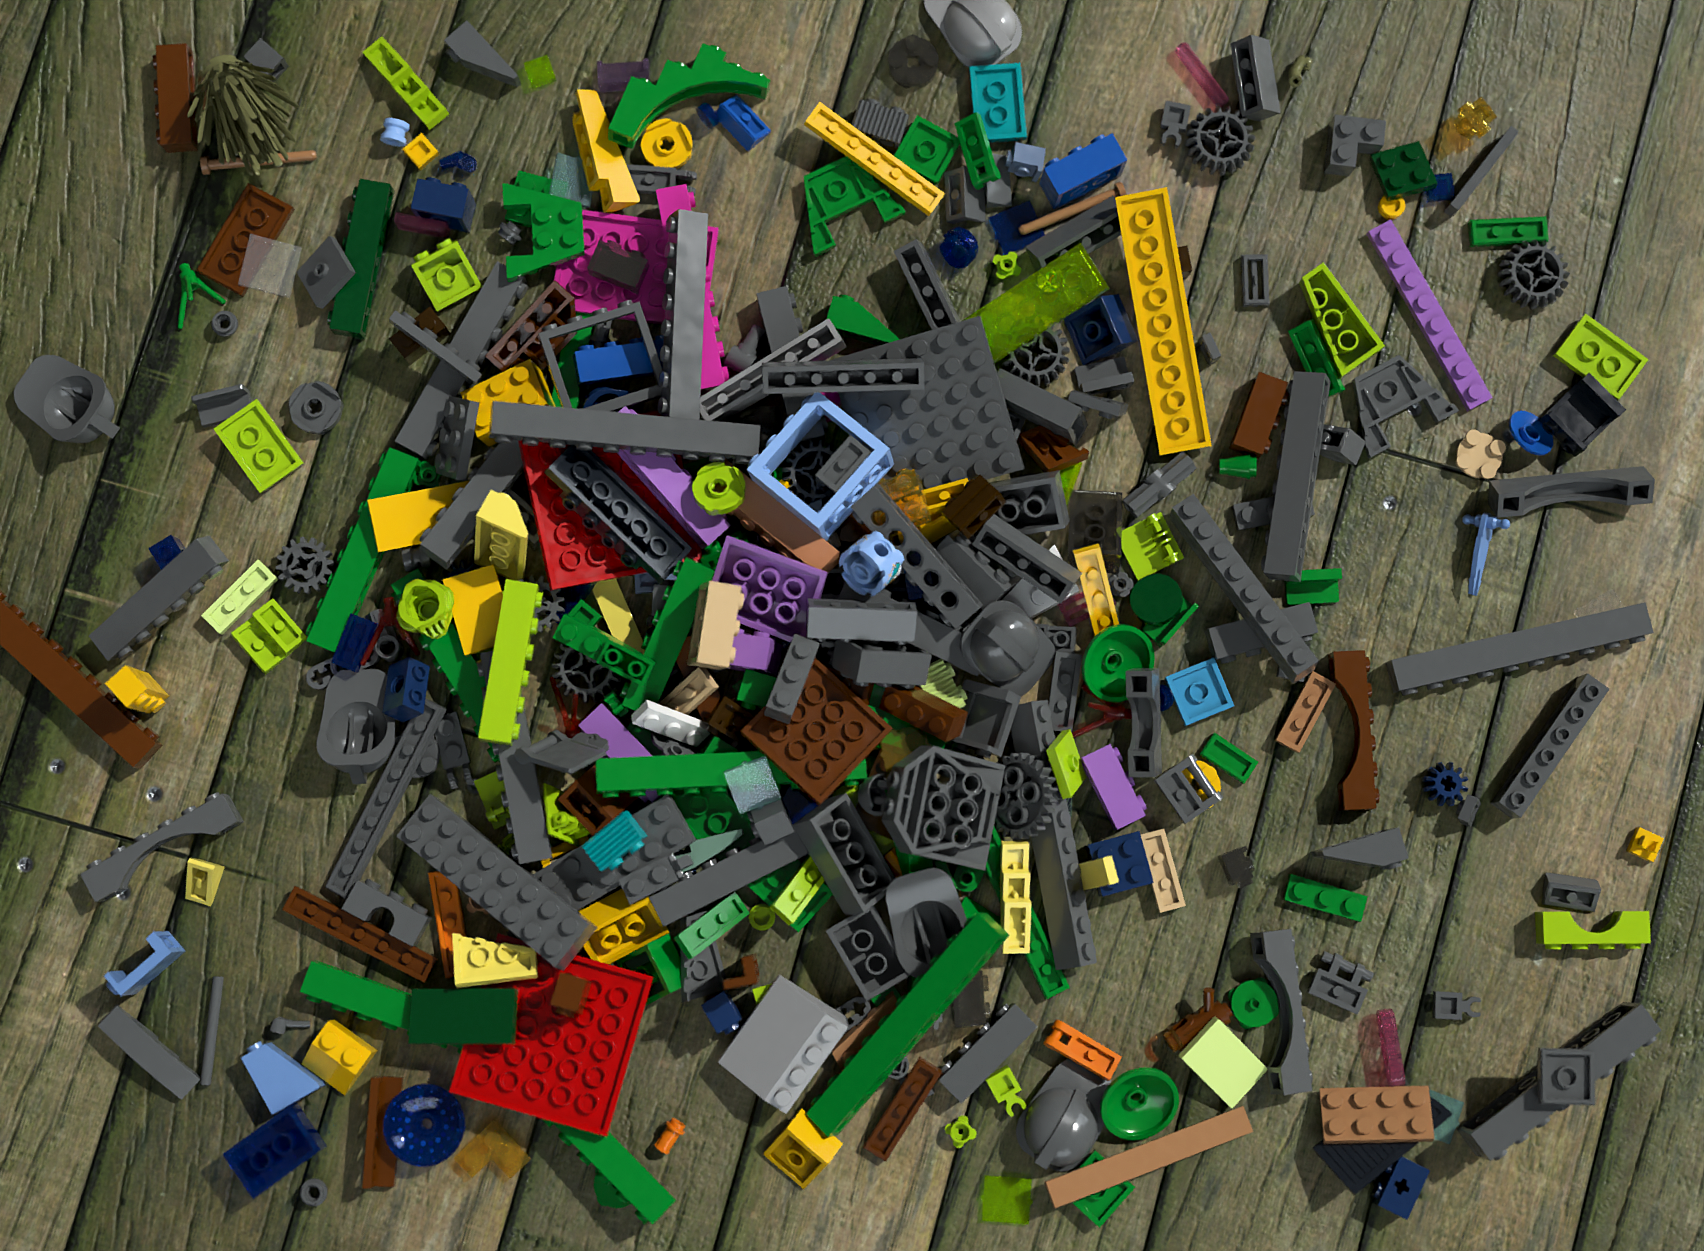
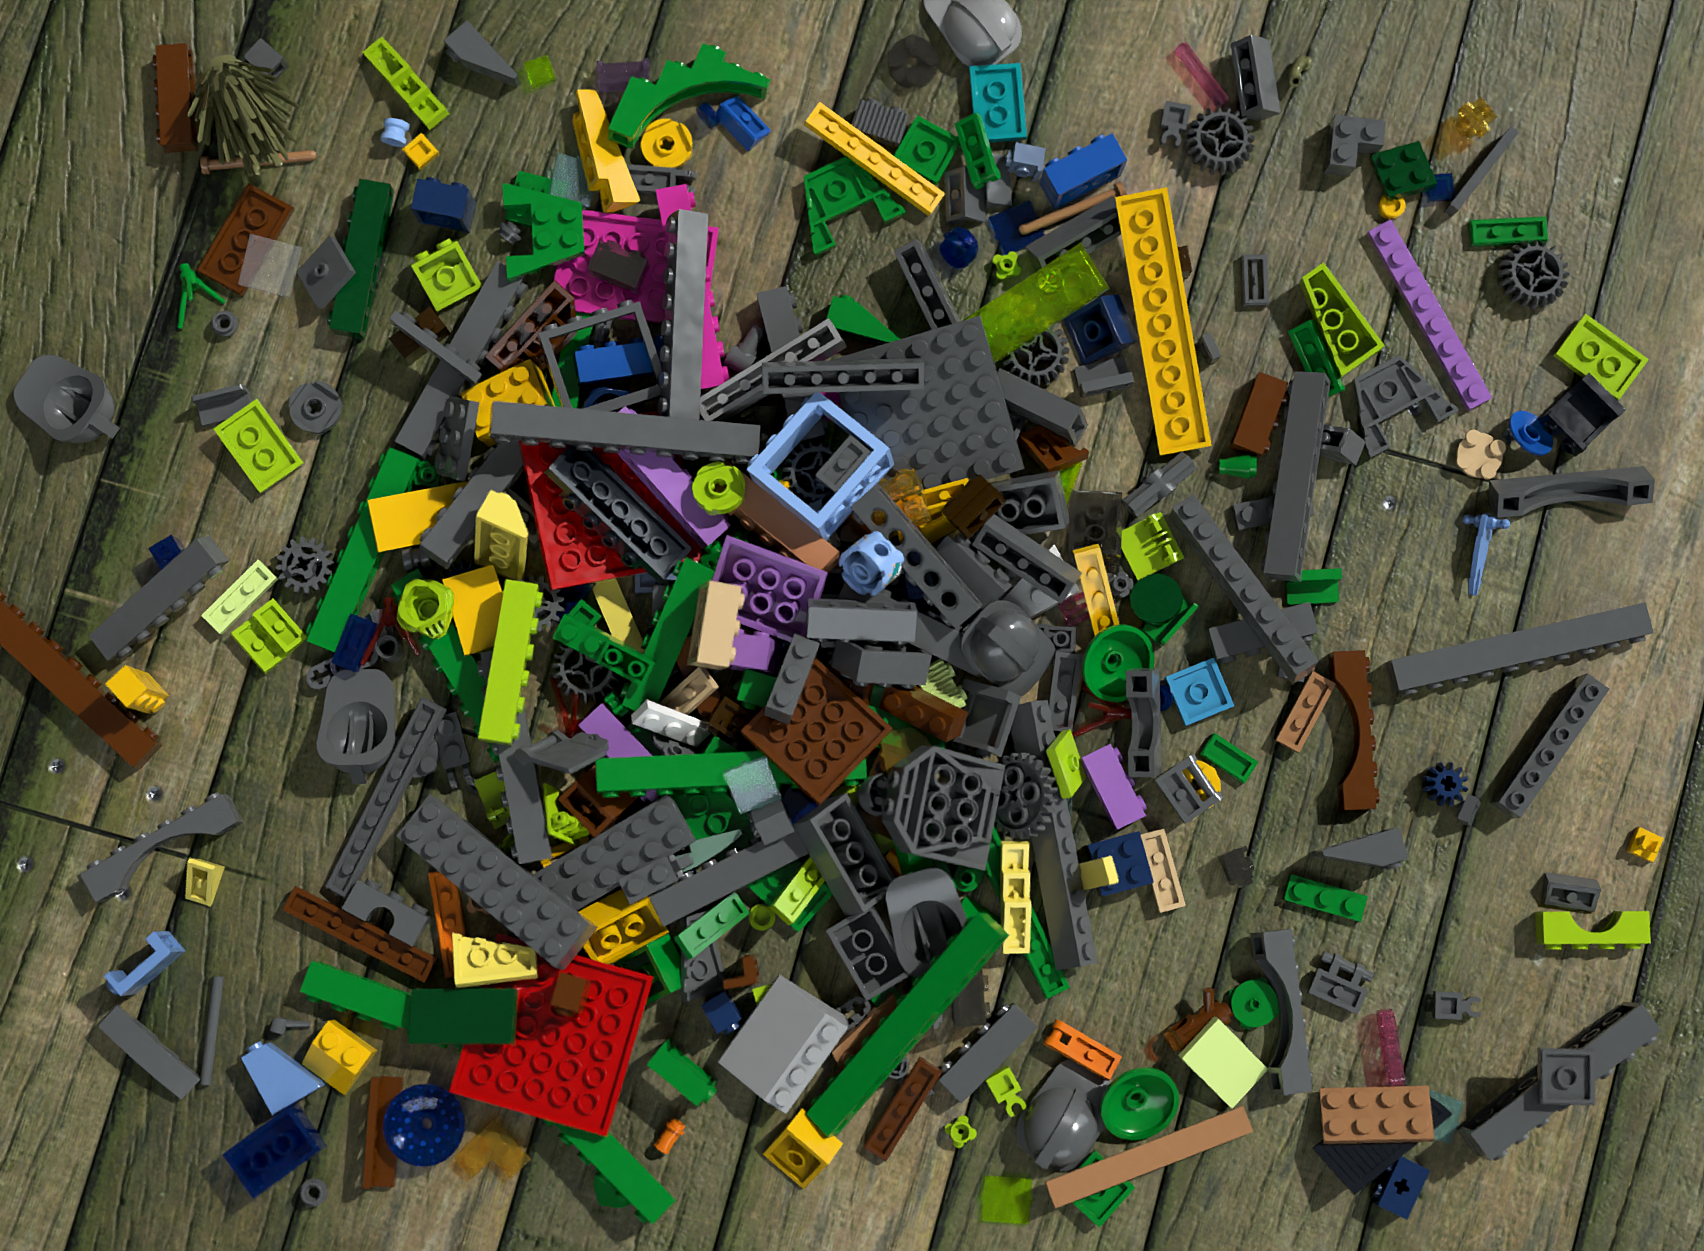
(406, 689): dark blue brick -> none
(422, 225): clear pink tile -> none
(459, 159): clear blue arm -> none
(615, 841): teal brick -> none
(683, 1074): none -> green window
(1107, 407): dark grey plate -> none

